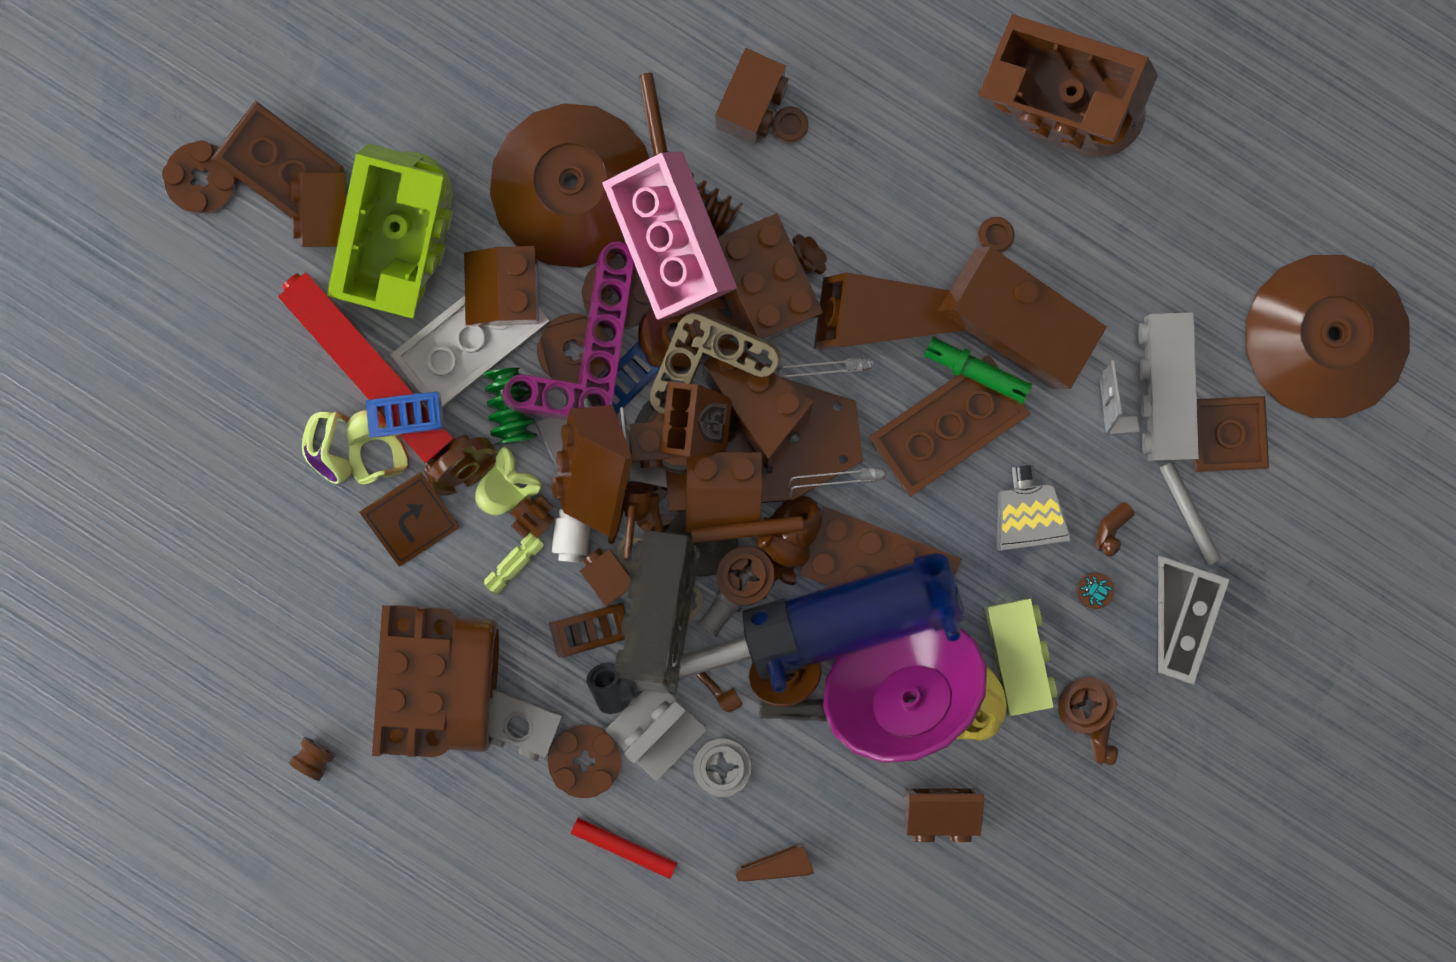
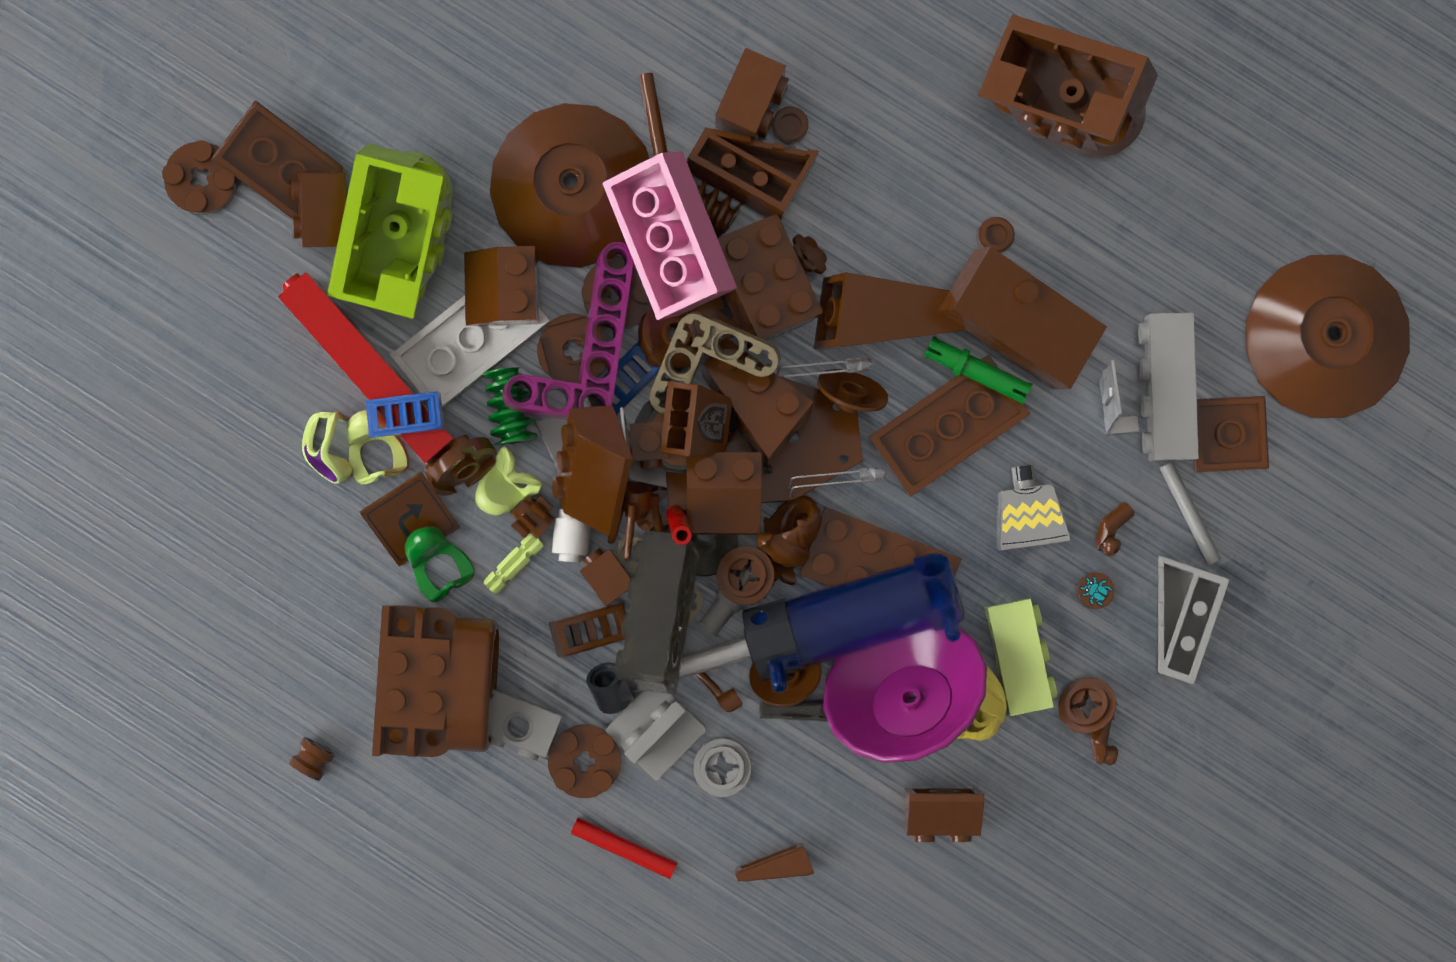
(424, 545): none -> green piece
(678, 524): none -> red piece
(747, 529): reddish brown bar -> none
(751, 170): none -> reddish brown wedge
(852, 391): none -> reddish brown dish

